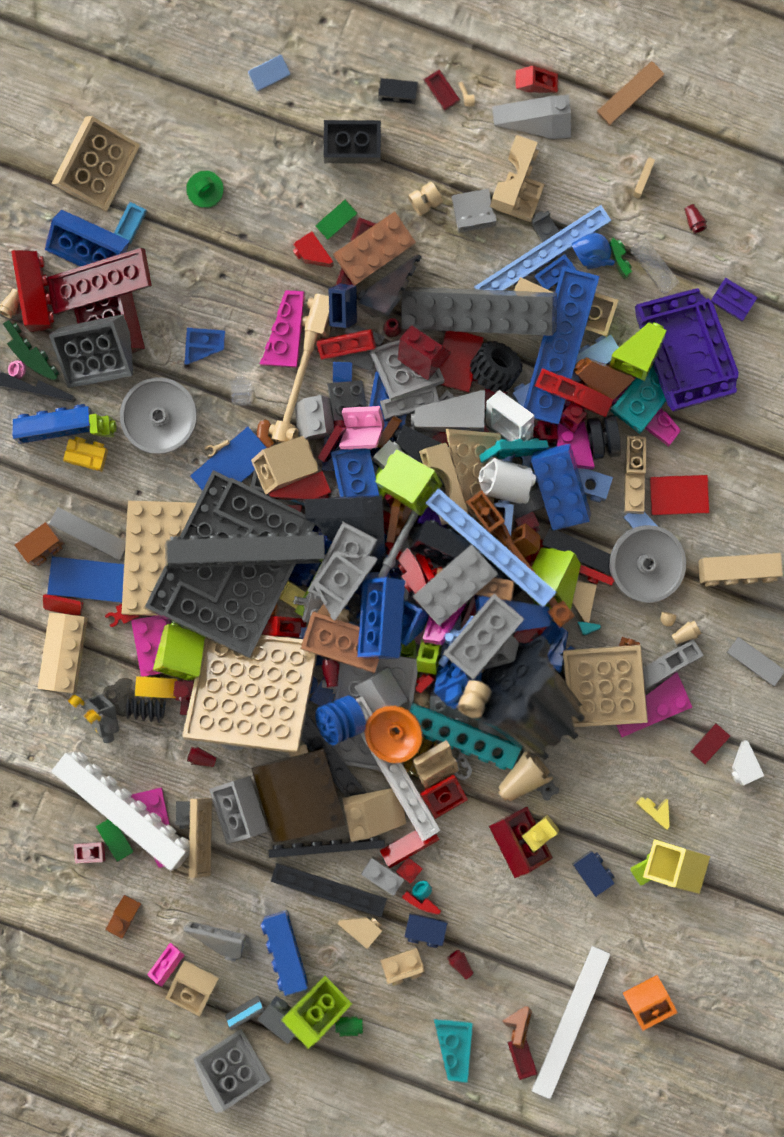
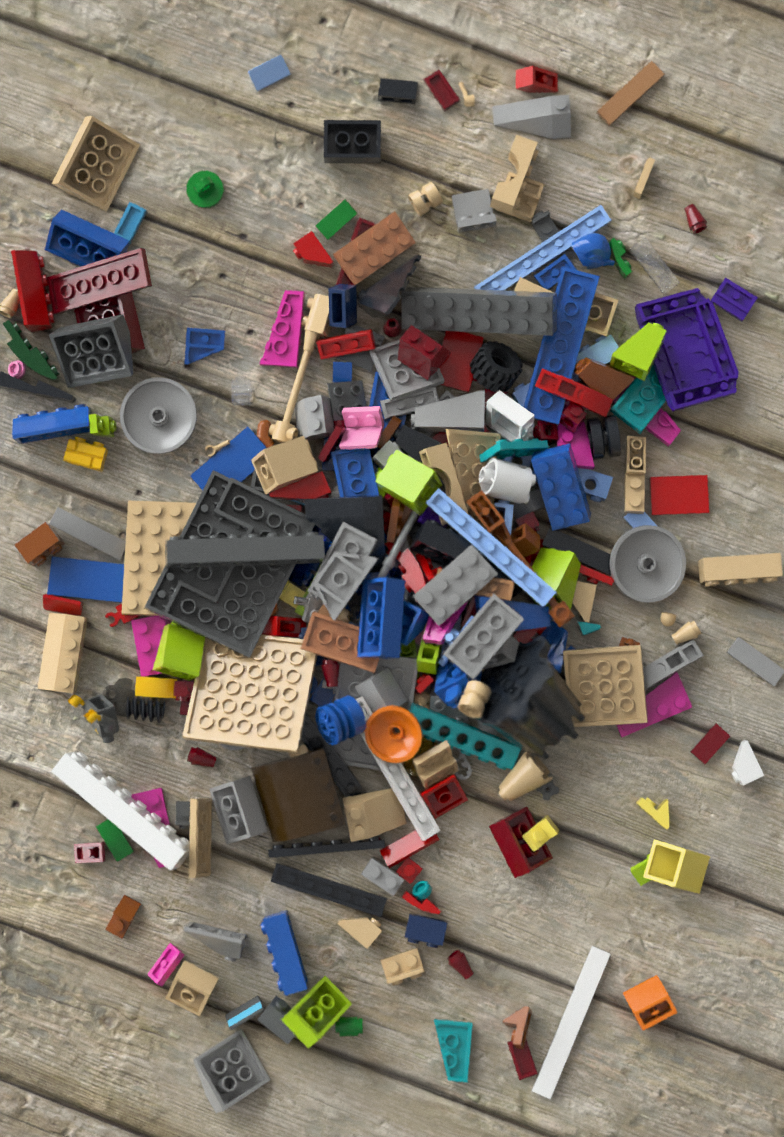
(593, 873): dark blue piece -> none

